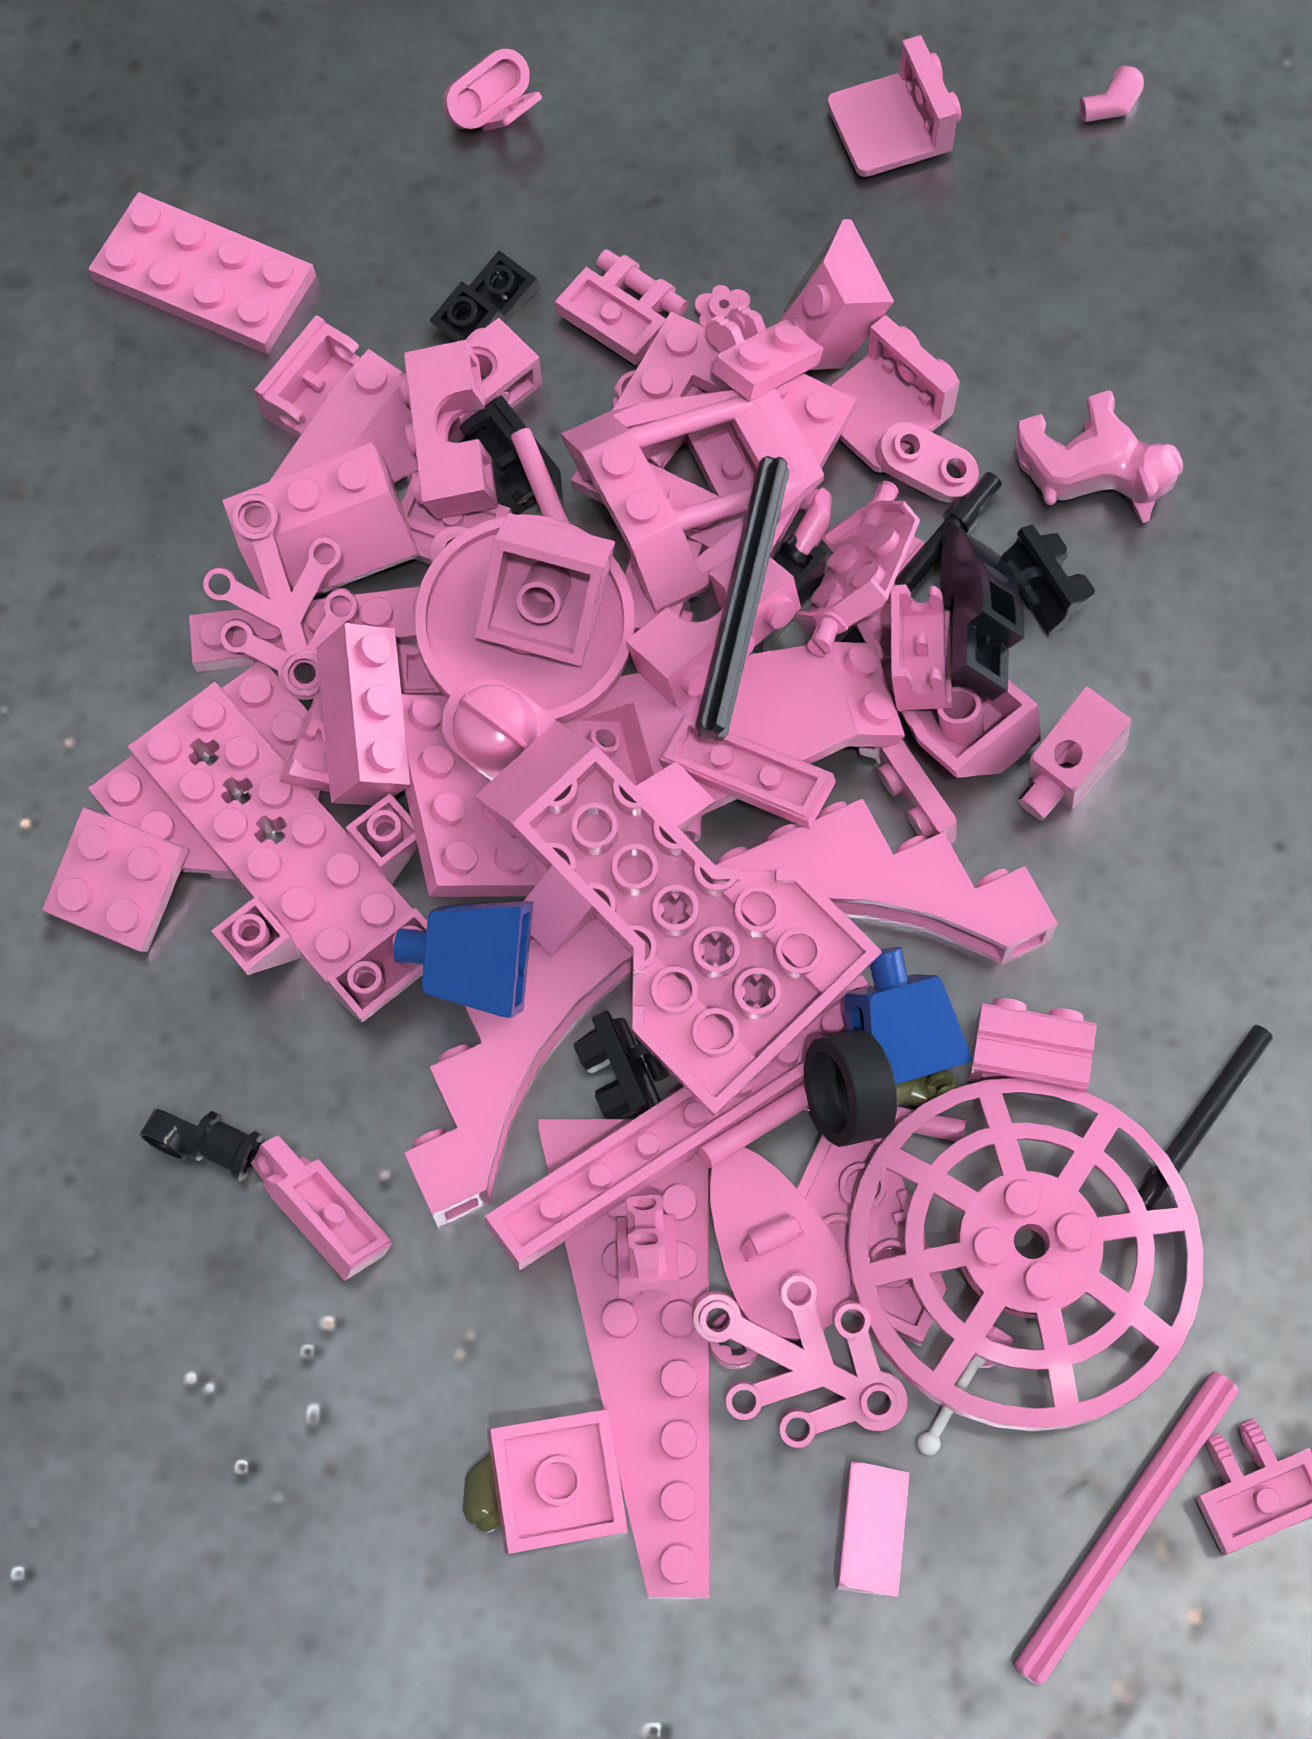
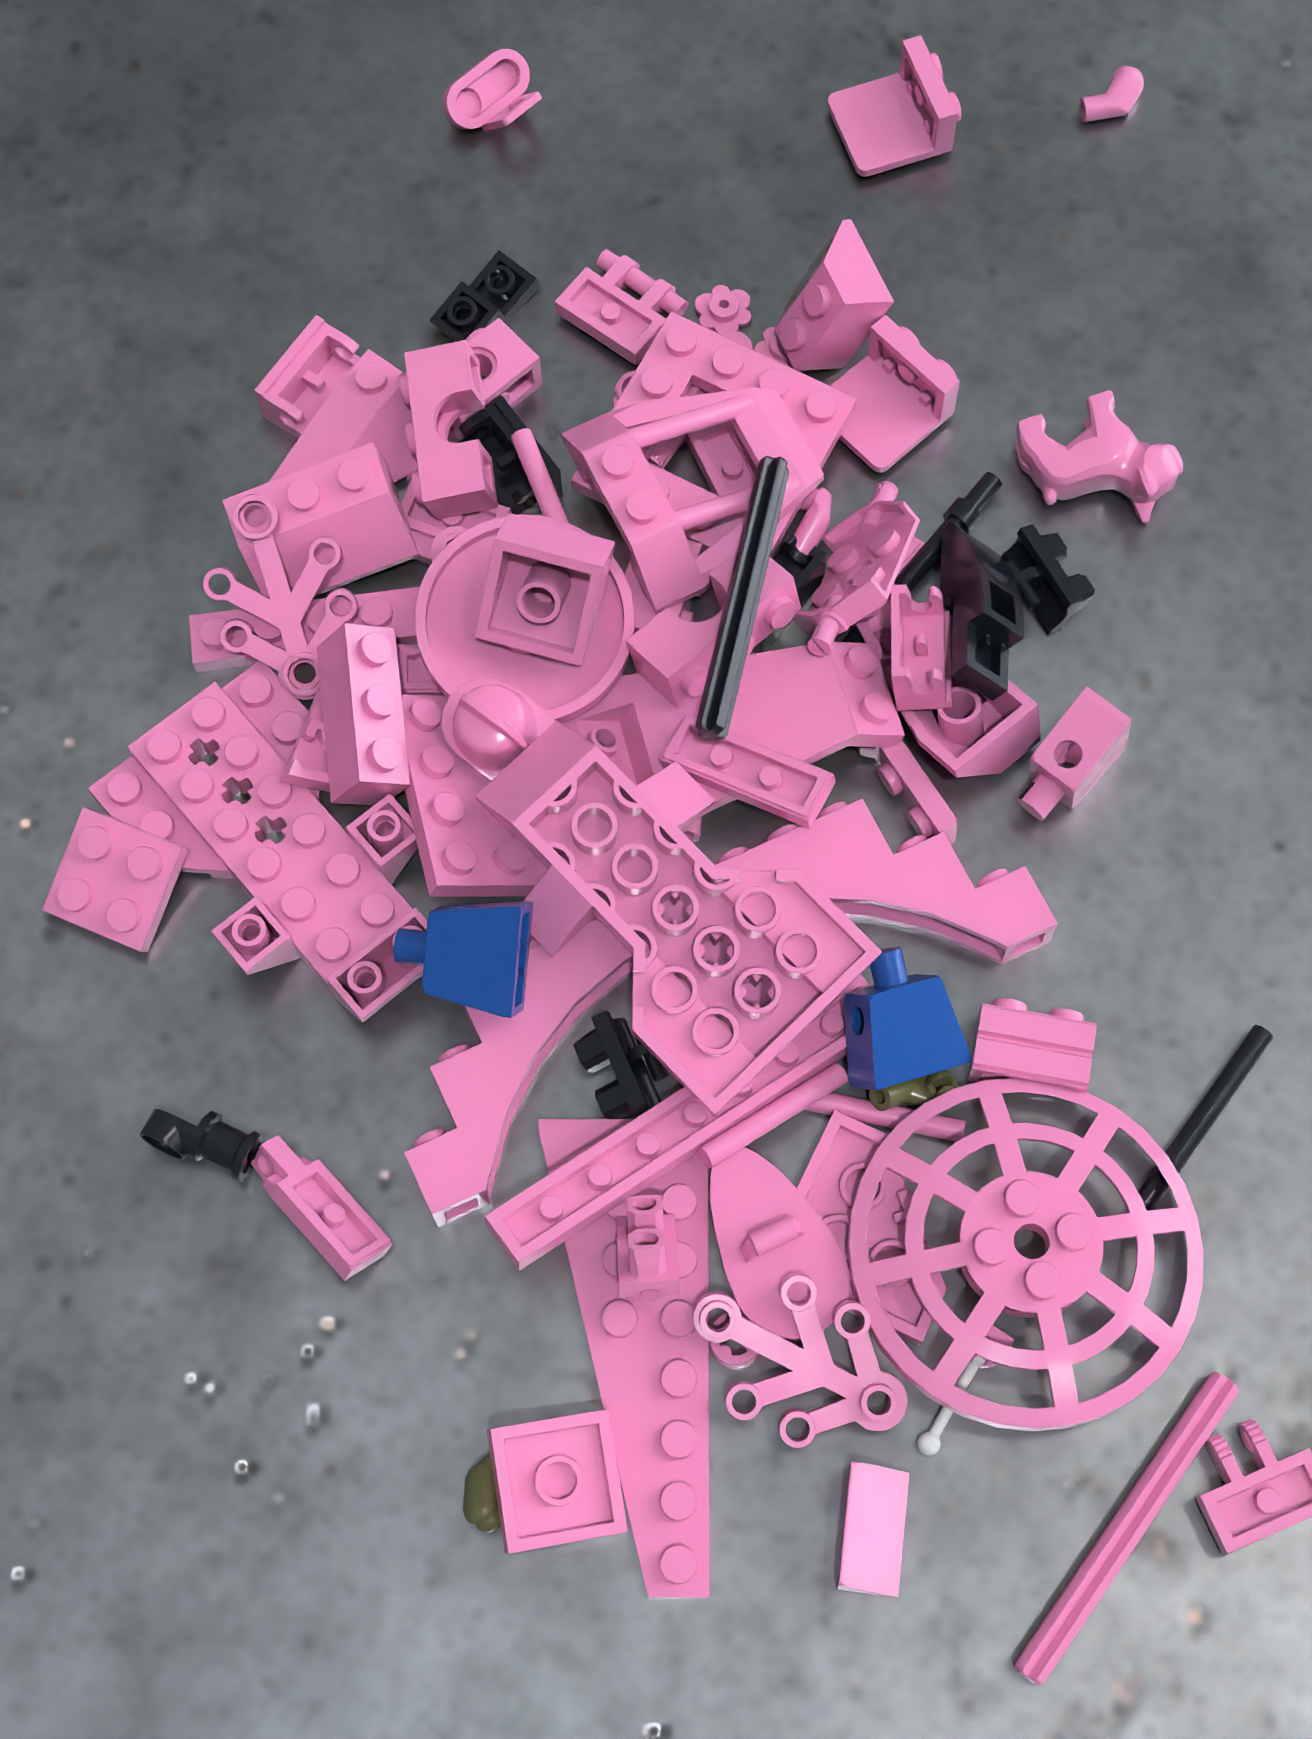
(202, 273): bright pink plate -> none
(756, 357): bright pink hinge -> none
(850, 1088): black tyre -> none
(928, 464): bright pink plate -> none

